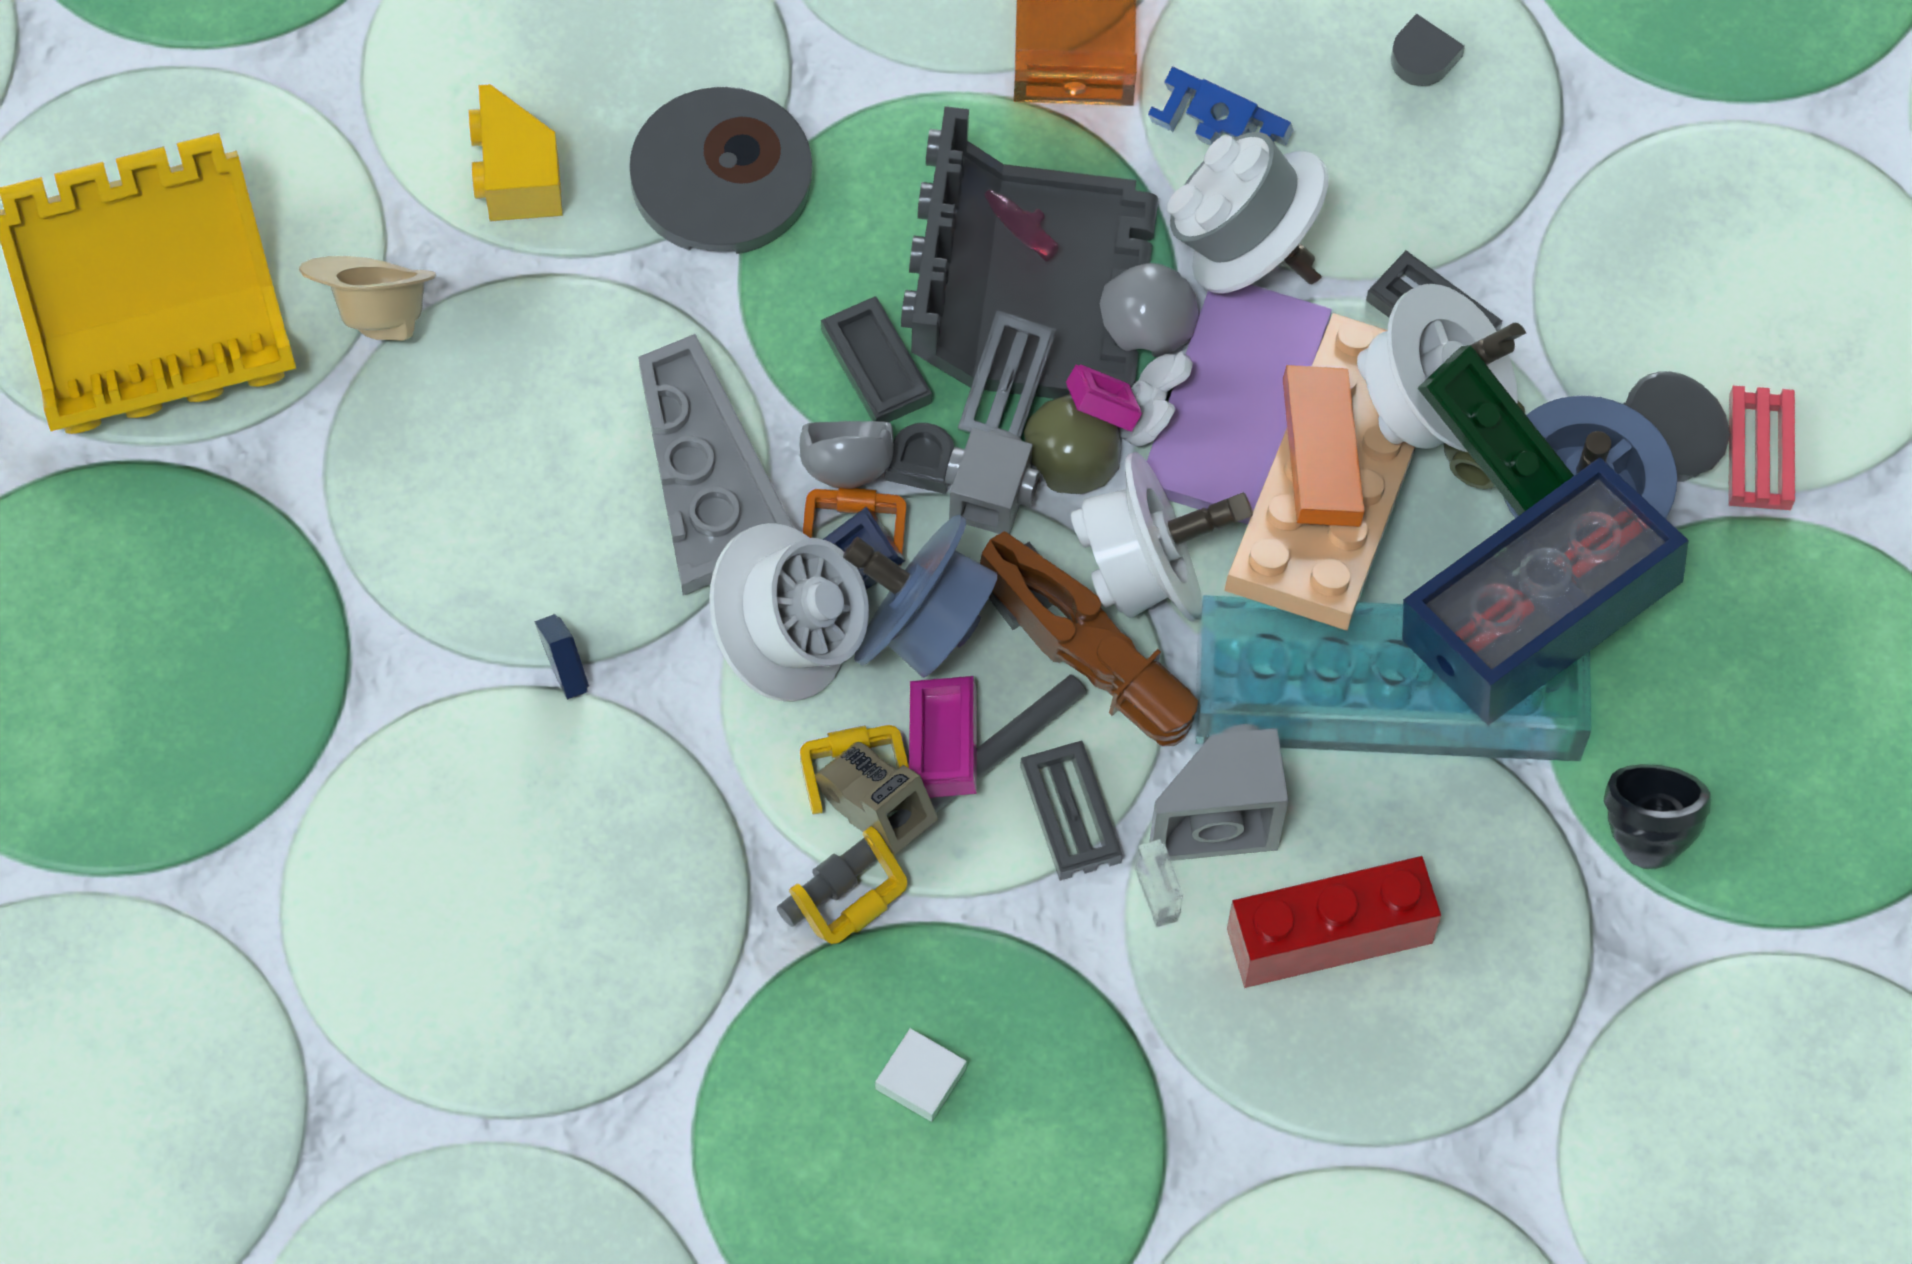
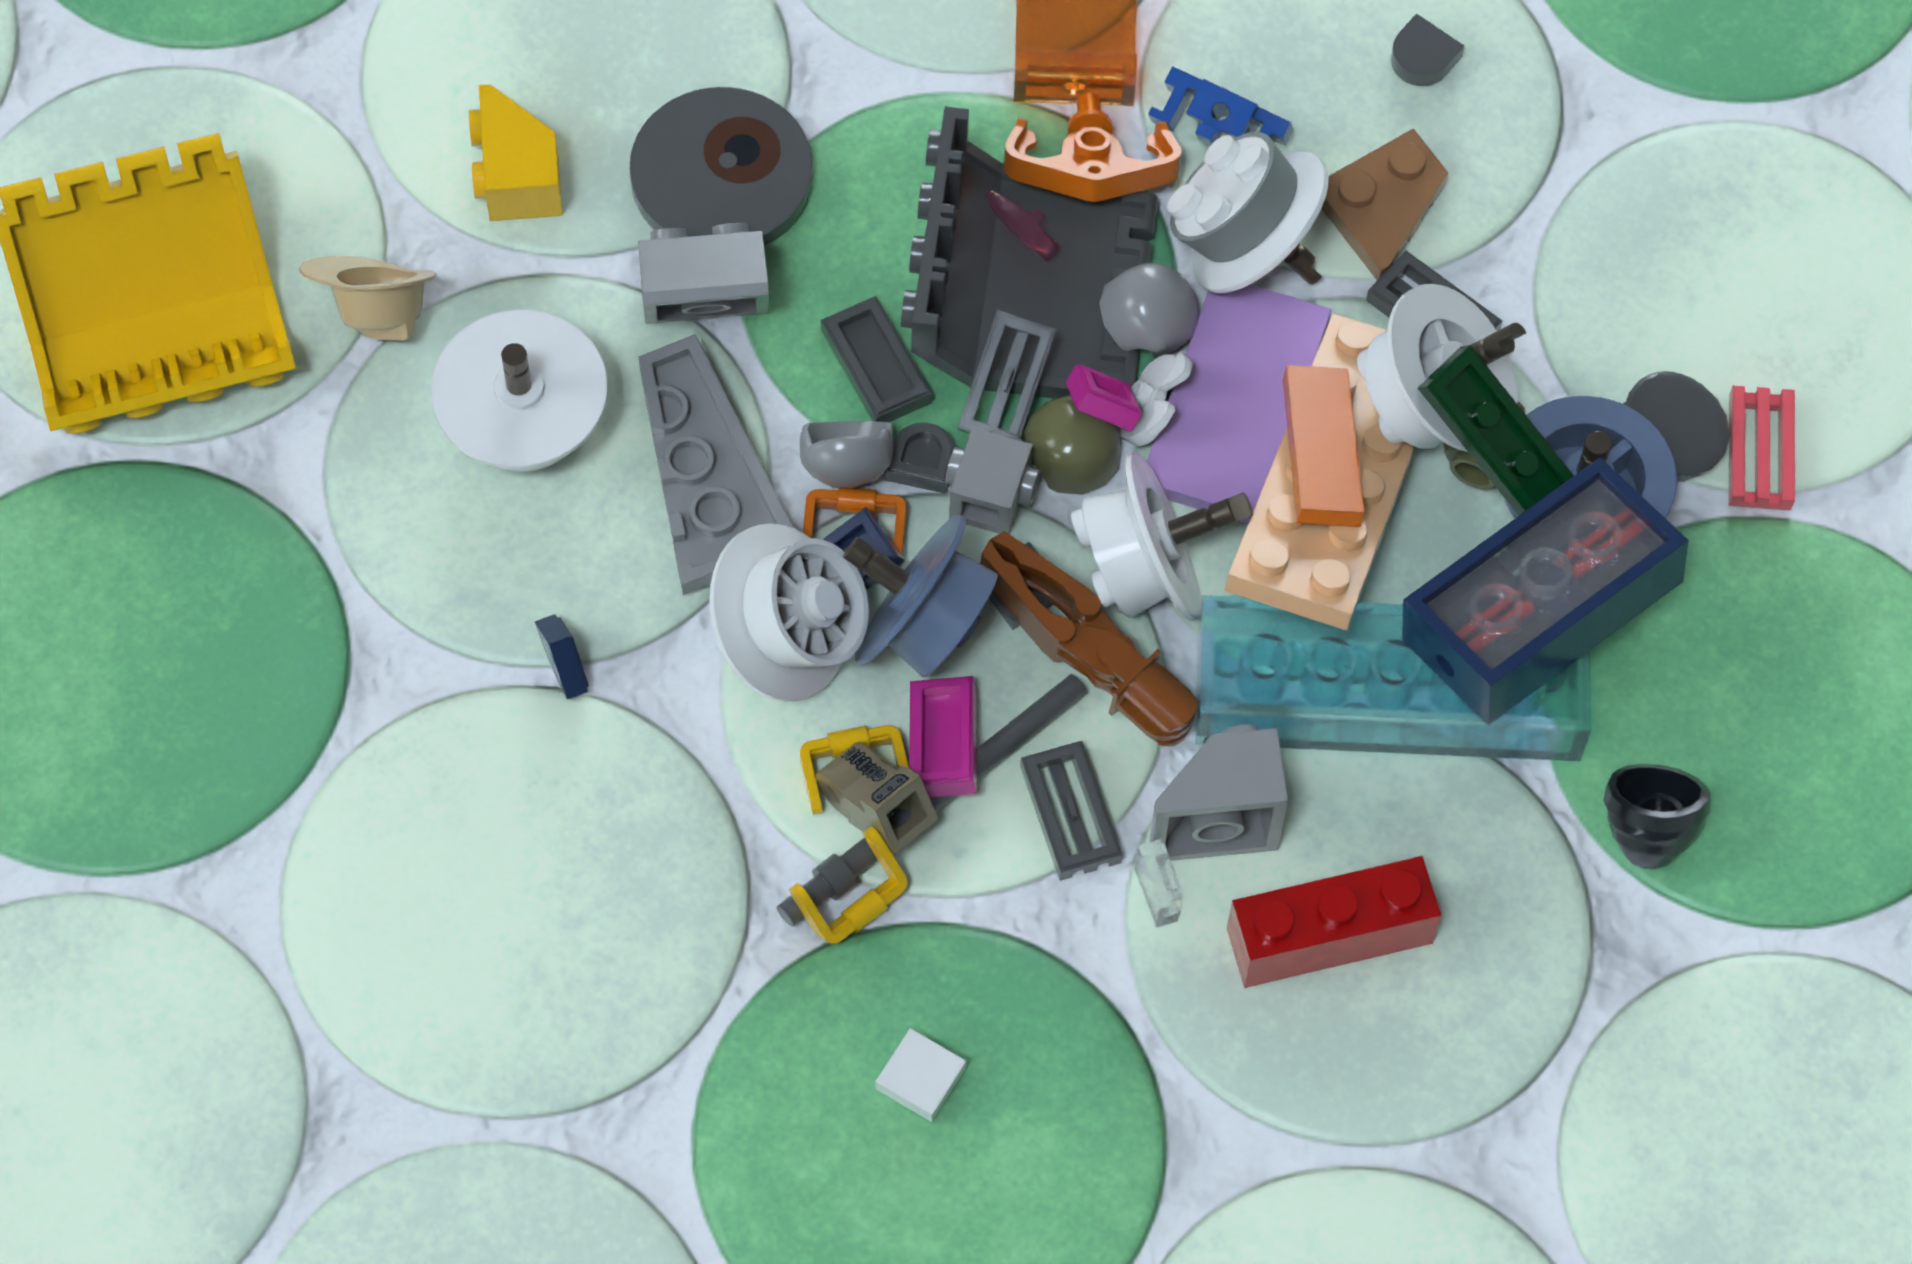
(519, 389): none -> white piece
(703, 274): none -> light grey slope
(1092, 158): none -> orange piece
(1383, 198): none -> medium nougat wing

